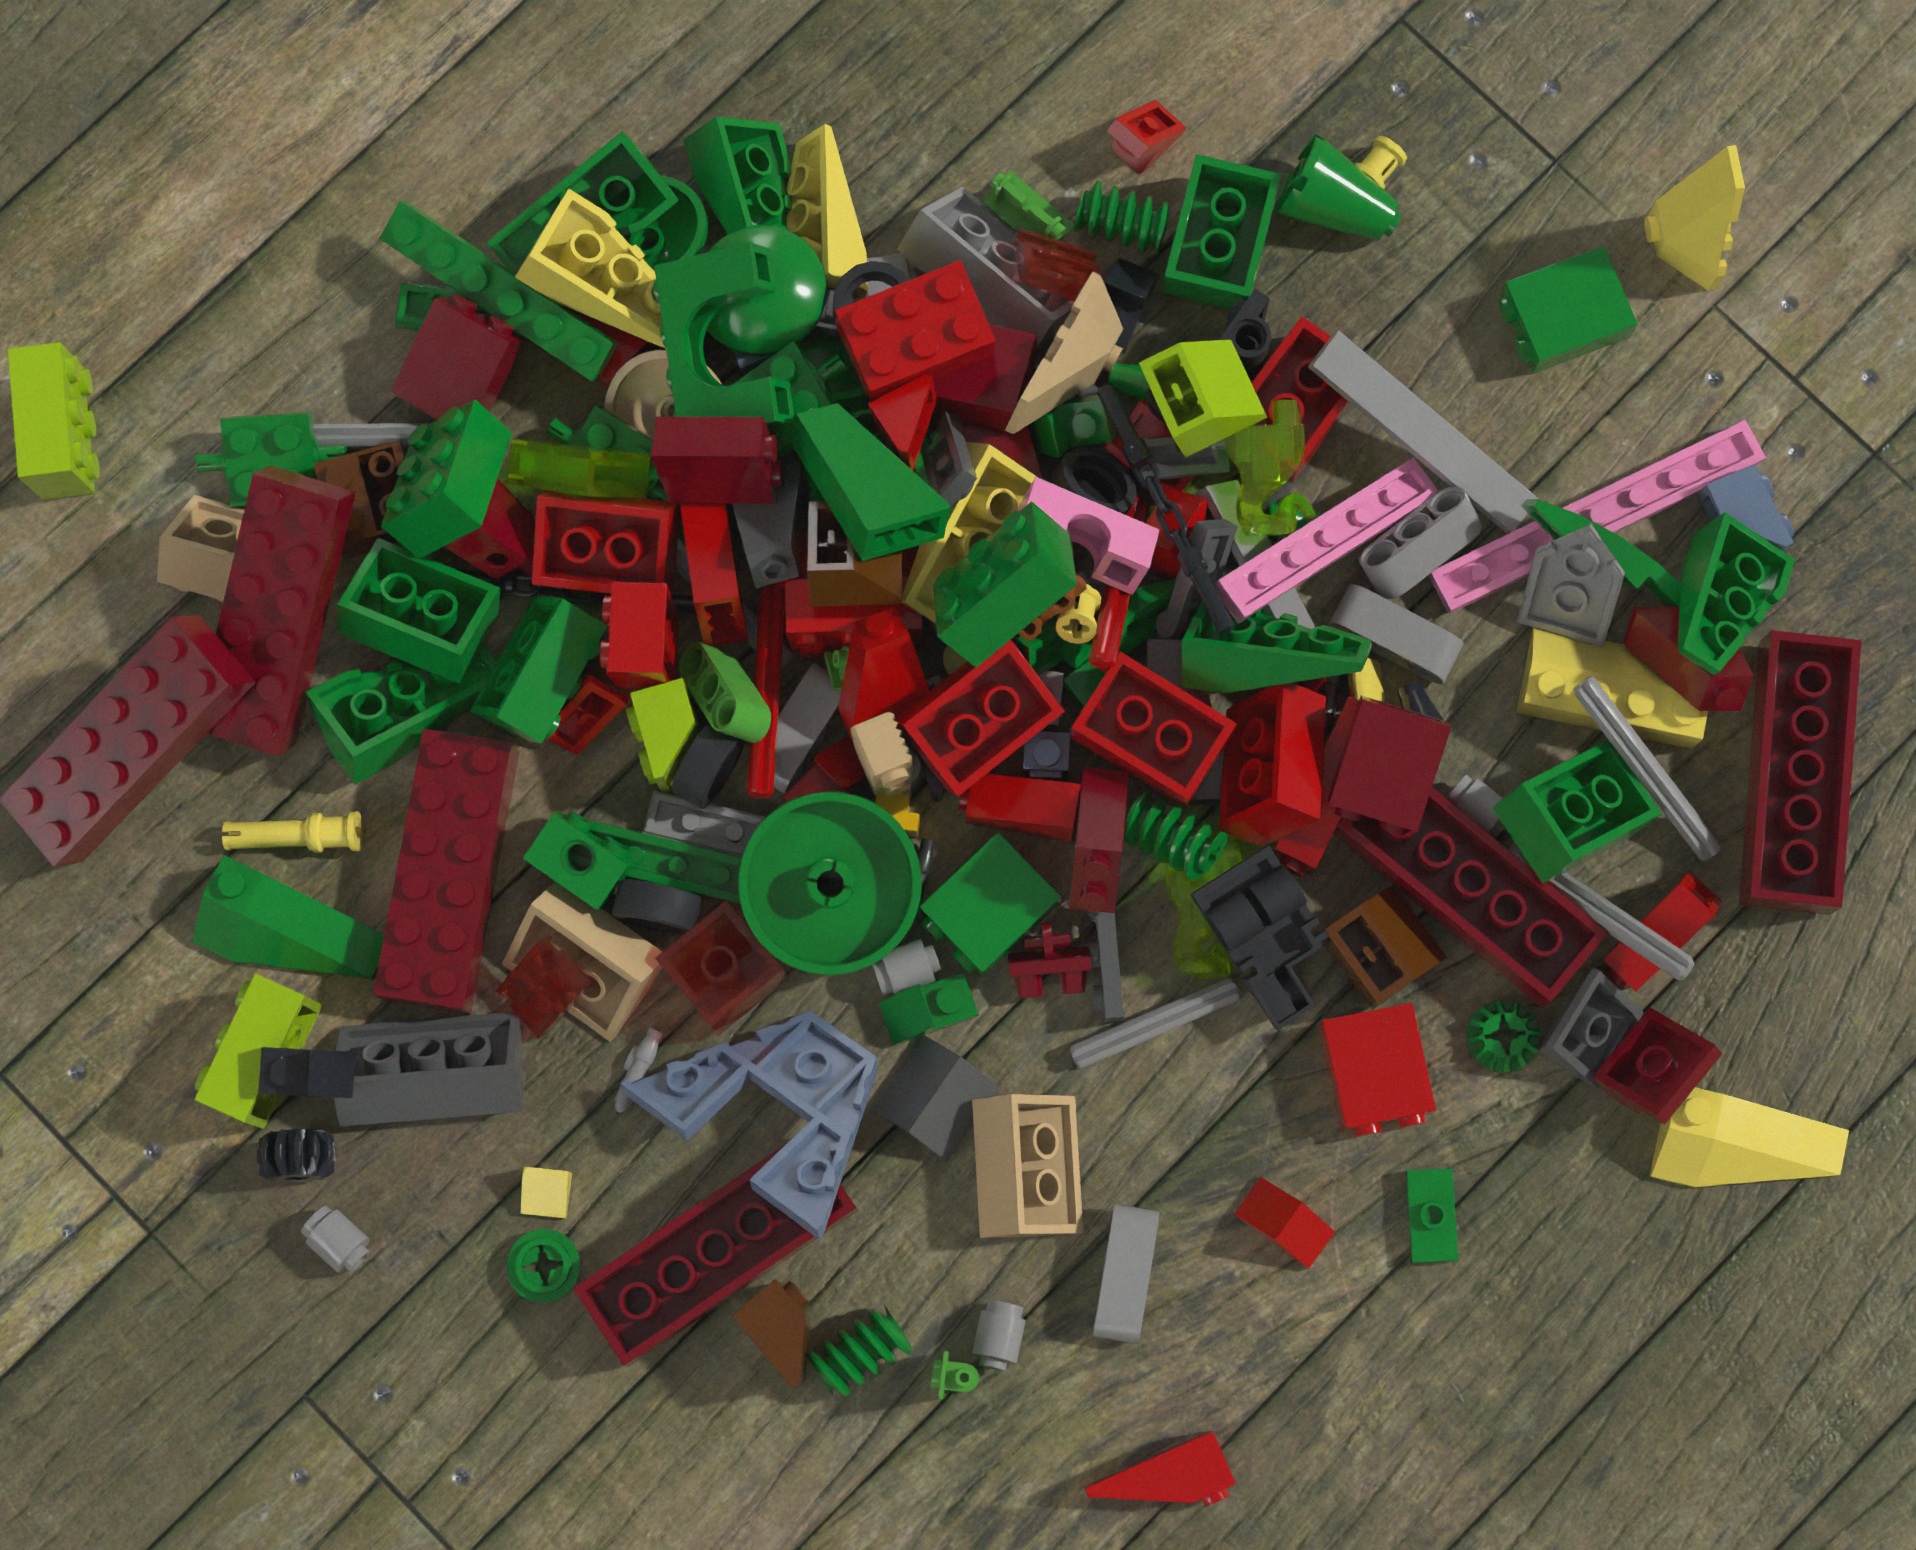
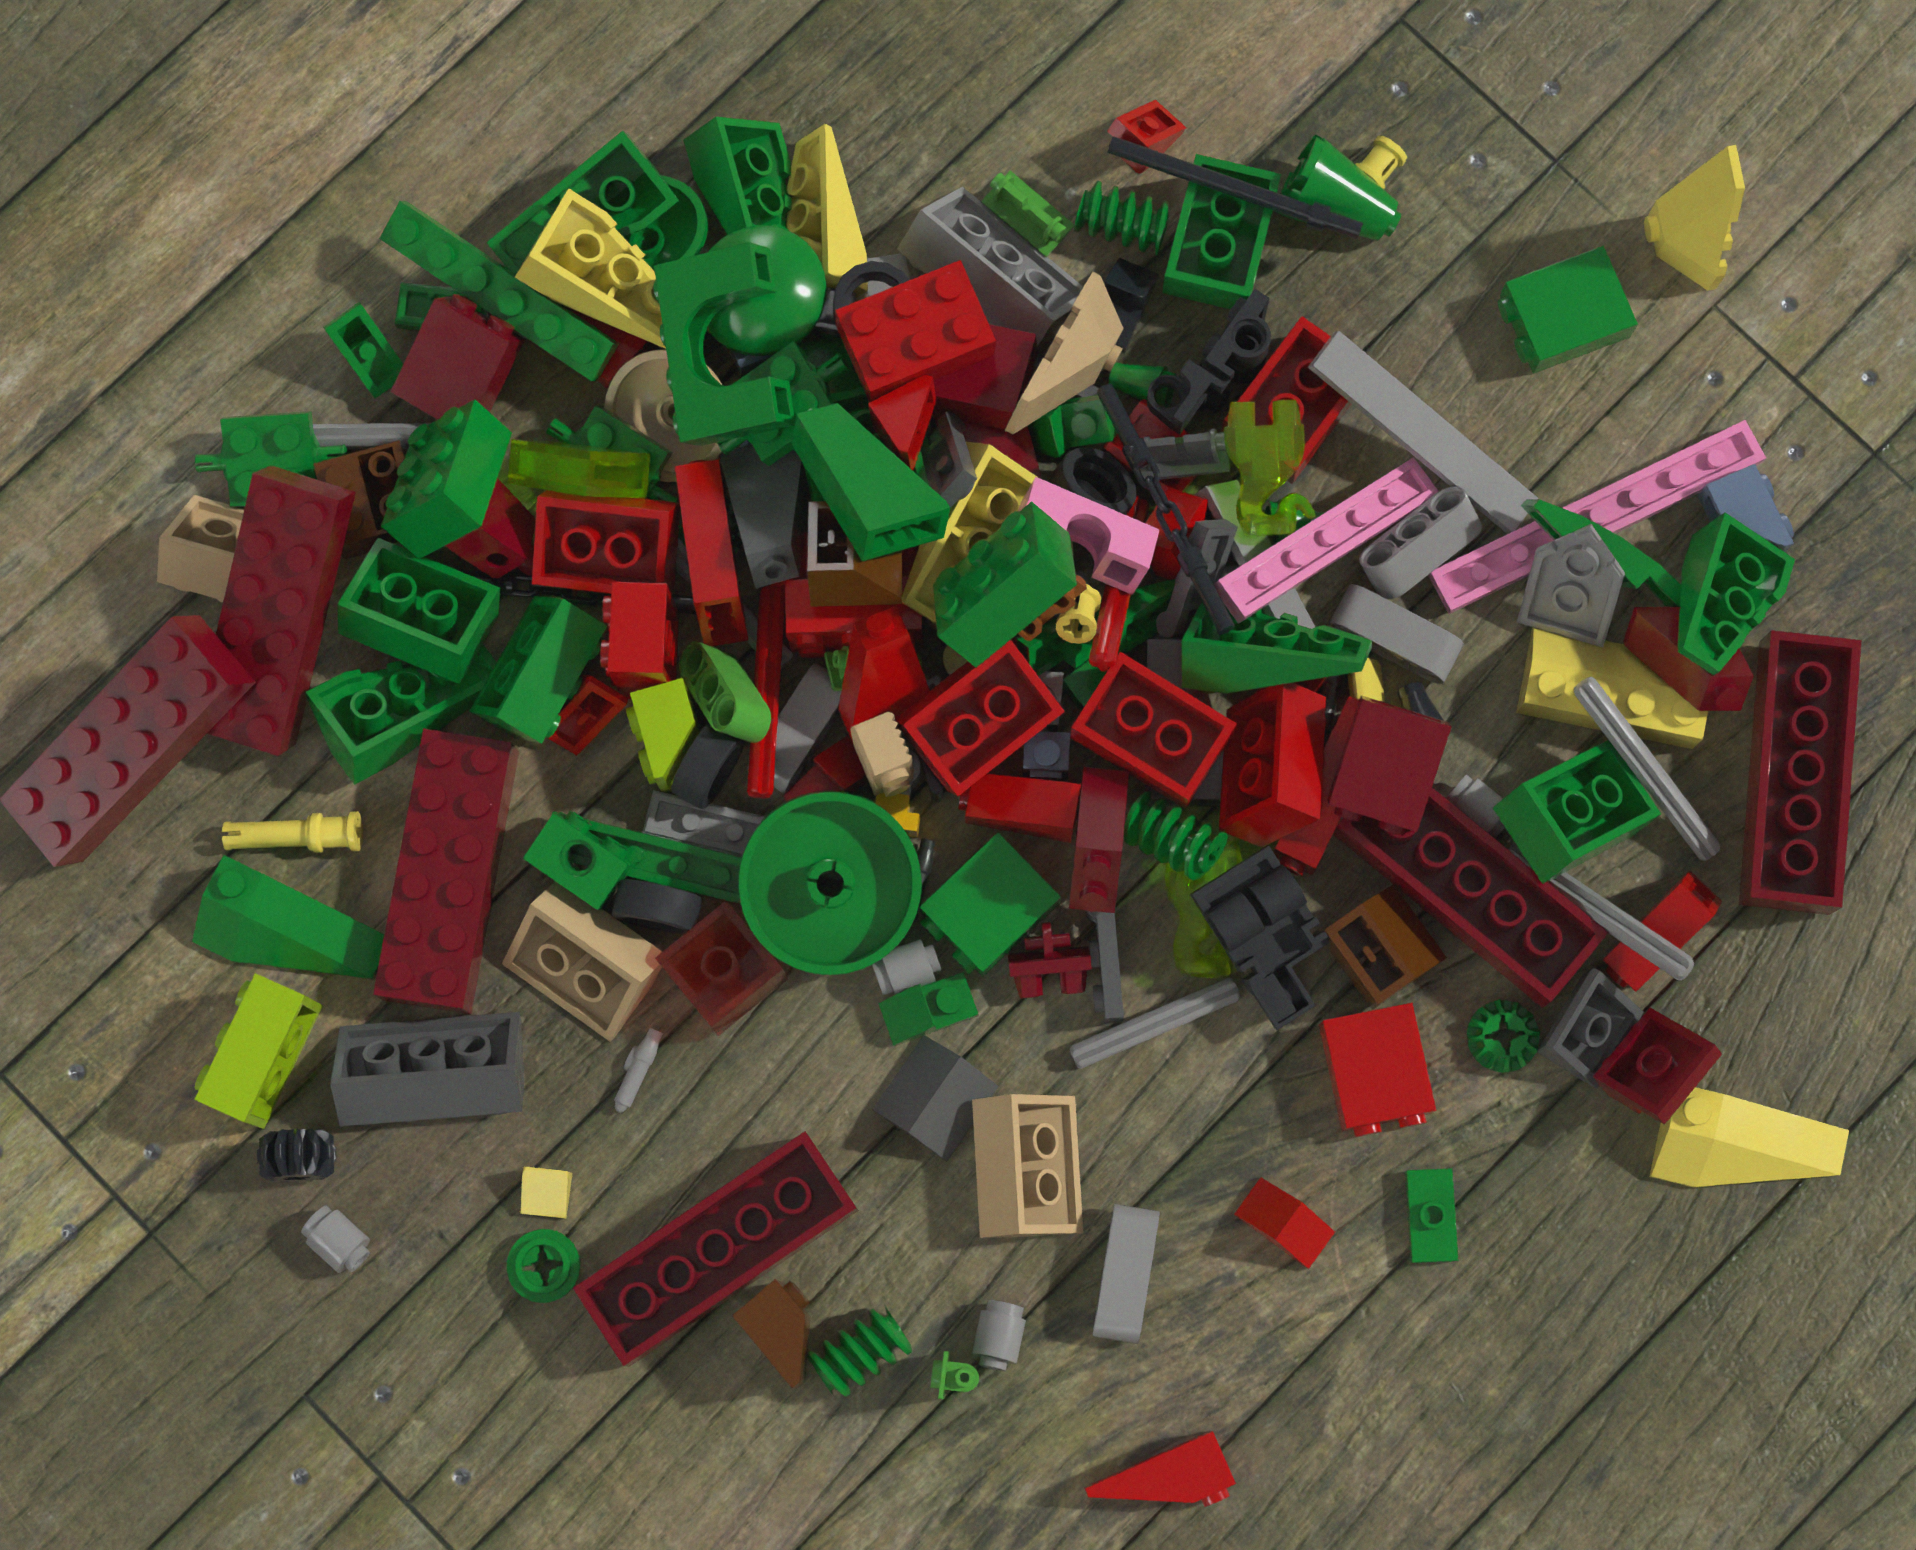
(52, 421): lime brick -> none
(306, 1072): black slope -> none
(365, 349): none -> green slope
(543, 986): clear red plate -> none
(717, 460): dark red brick -> none
(806, 1069): sand blue wing -> none
(1052, 264): clear red plate -> none
(1202, 392): lime slope -> none
(1317, 215): none -> black bar

